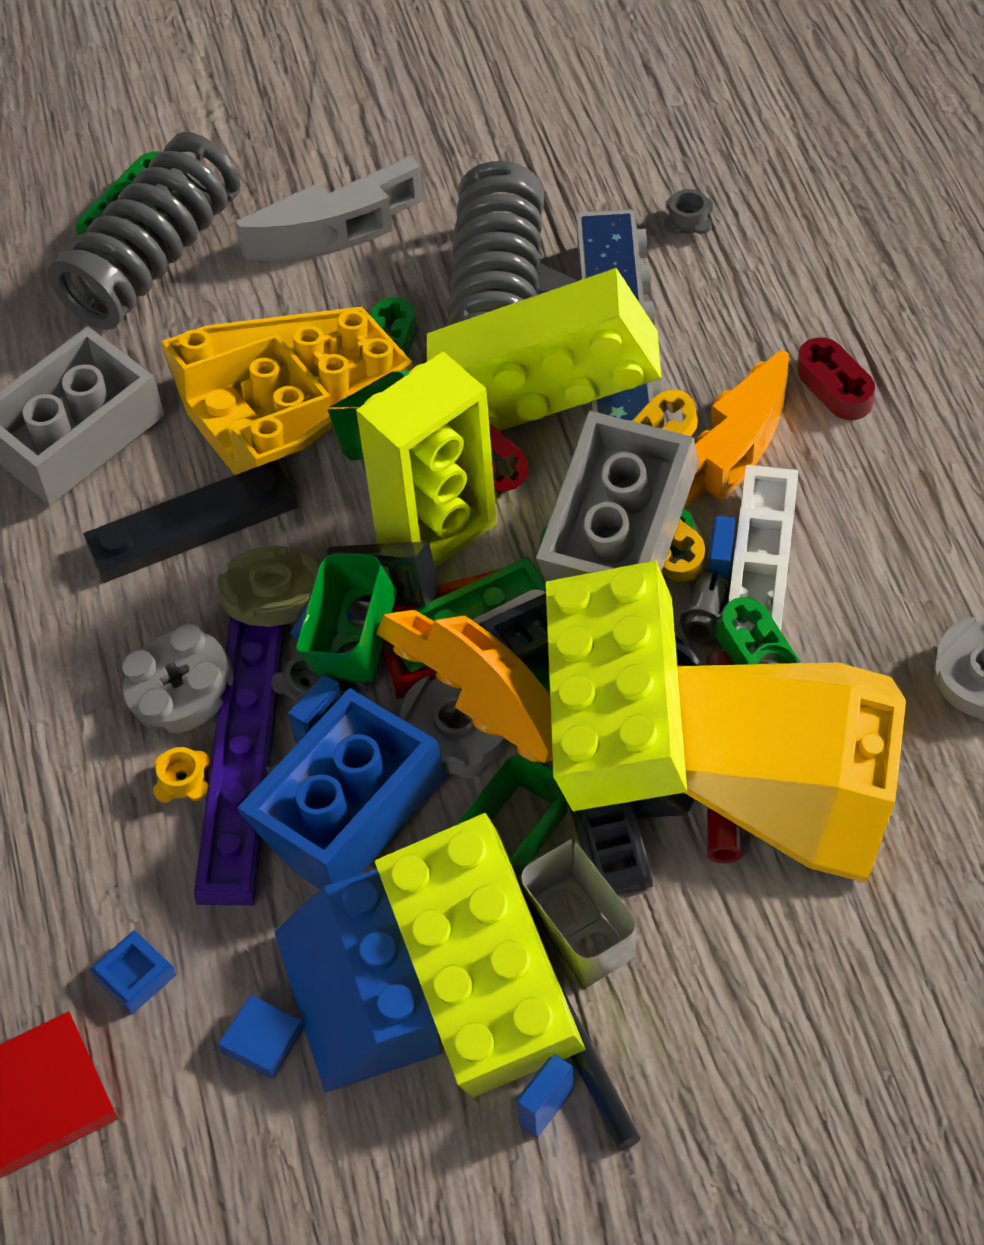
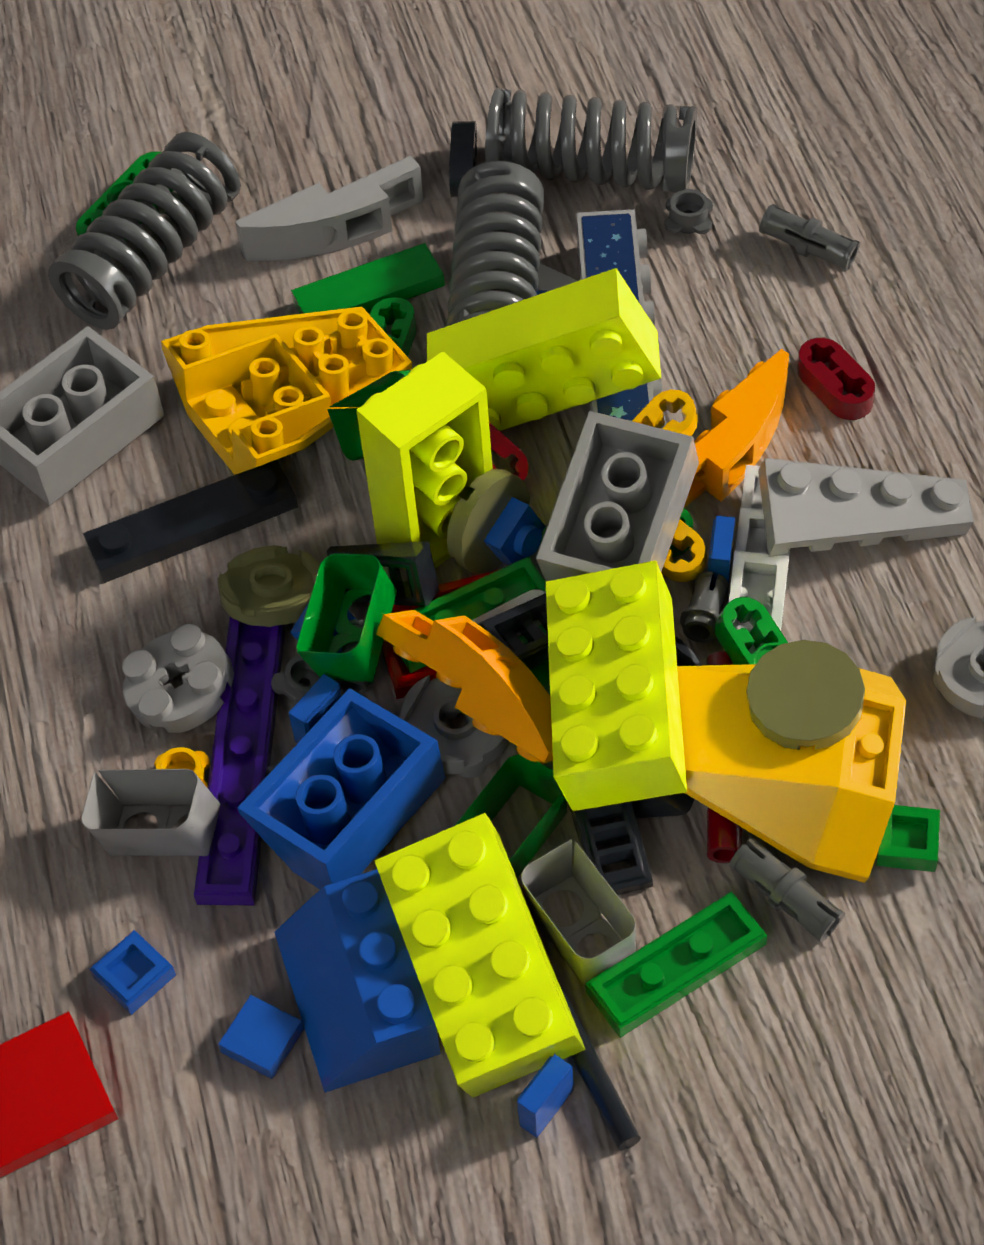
(151, 793): none -> light grey piece
(396, 275): none -> green tile
(462, 152): none -> black beam
(476, 516): none -> olive tile
(515, 533): none -> blue plate
(672, 155): none -> dark grey piece
(675, 964): none -> green tile
(787, 889): none -> dark grey pin
(805, 694): none -> olive tile
(809, 237): none -> dark grey pin
(840, 504): none -> light grey wing
(910, 839): none -> green plate

